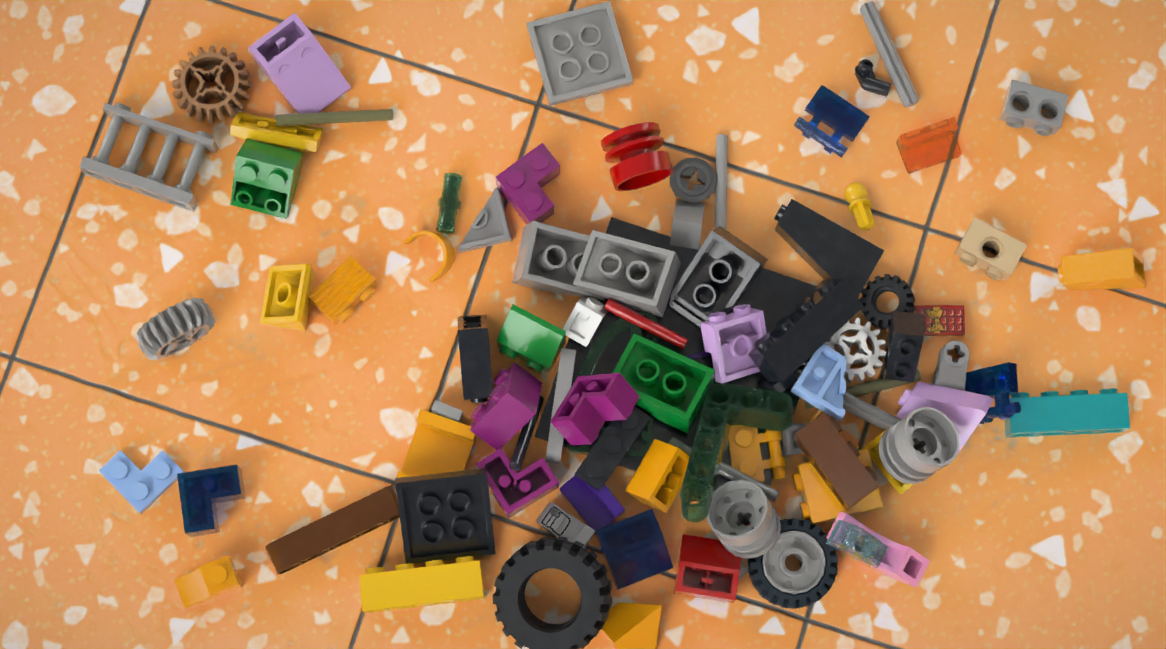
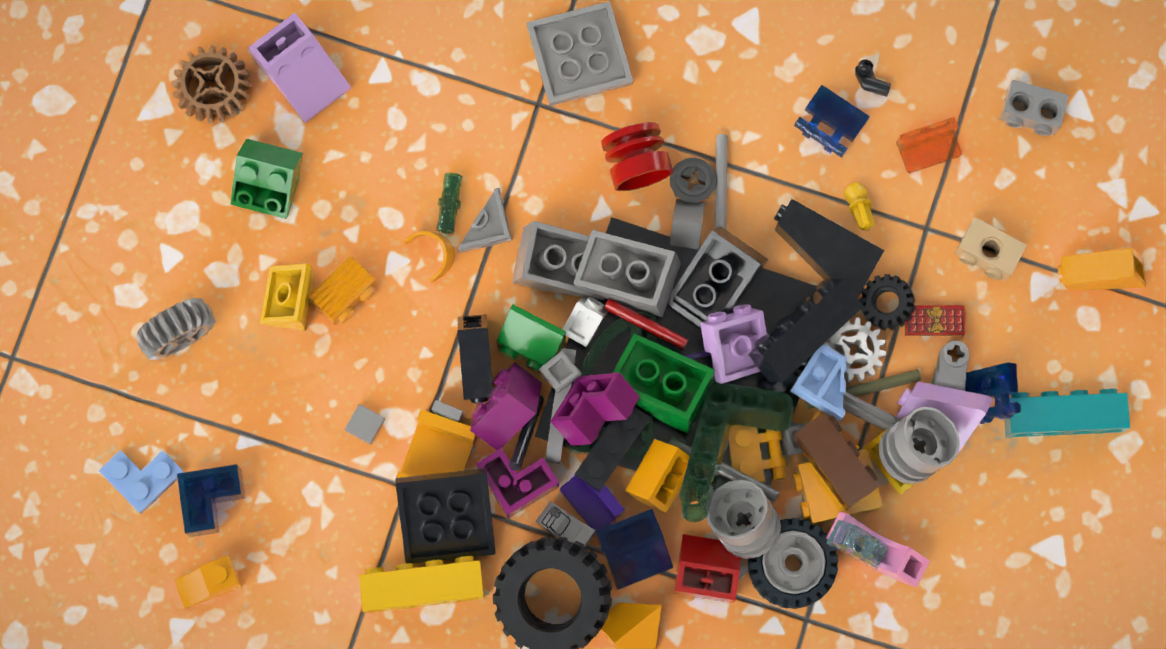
(153, 185): light grey fence -> none
(264, 129): yellow plate -> none
(334, 117): olive bar -> none
(334, 530): reddish brown beam -> none
(364, 424): none -> light grey tile
(523, 184): magenta brick -> none
(560, 371): none -> light grey tile
(889, 54): light grey axle -> none
(903, 346): black brick -> none

